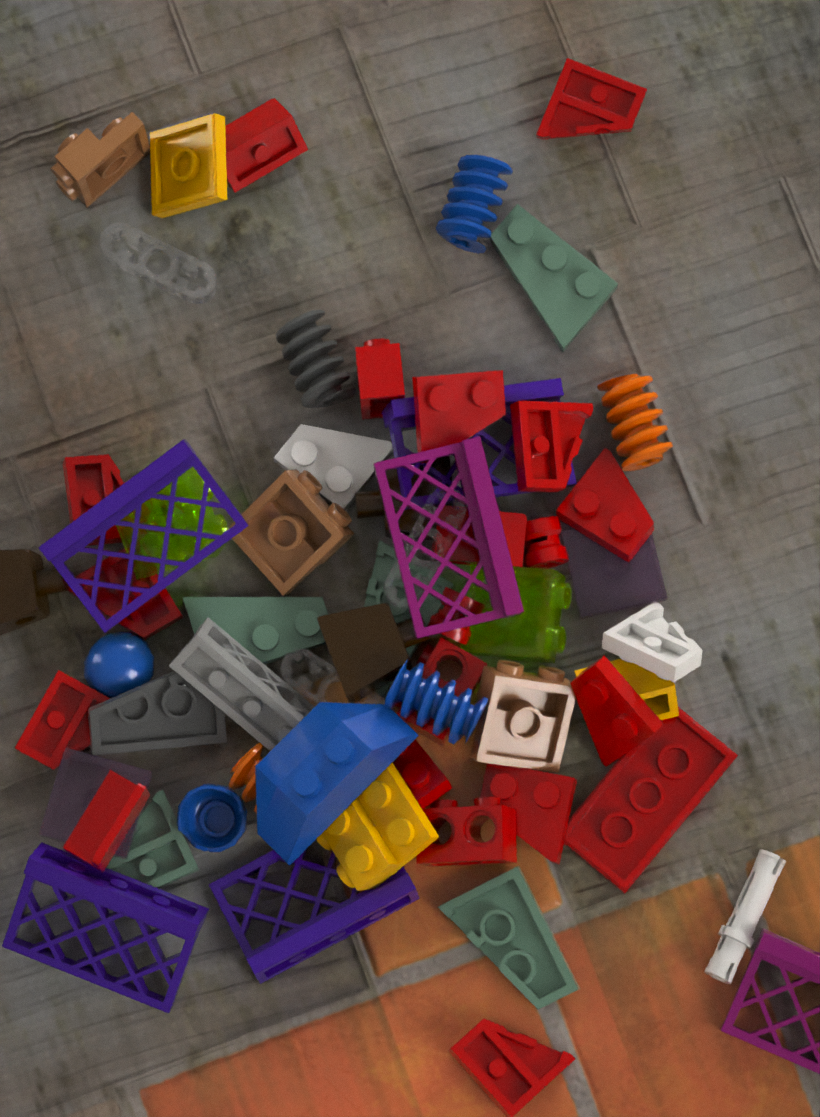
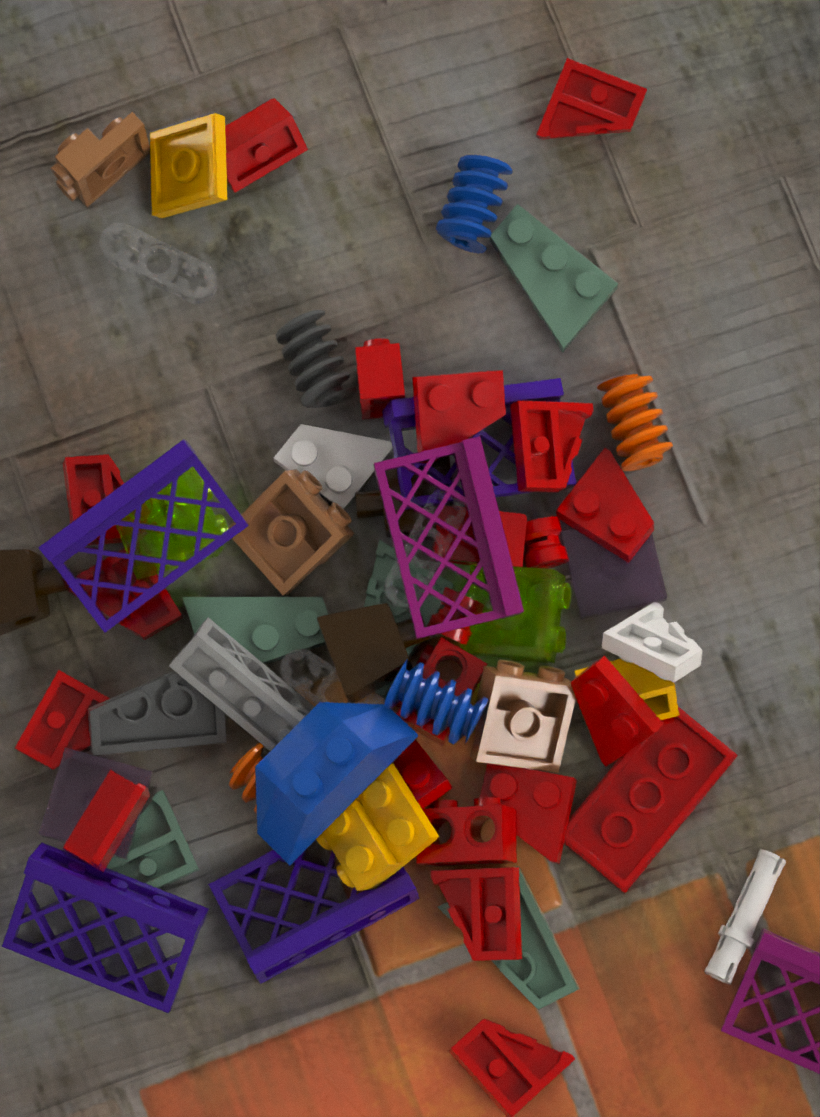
(118, 663): blue hair -> none
(212, 817): blue hair -> none
(485, 910): none -> red wing

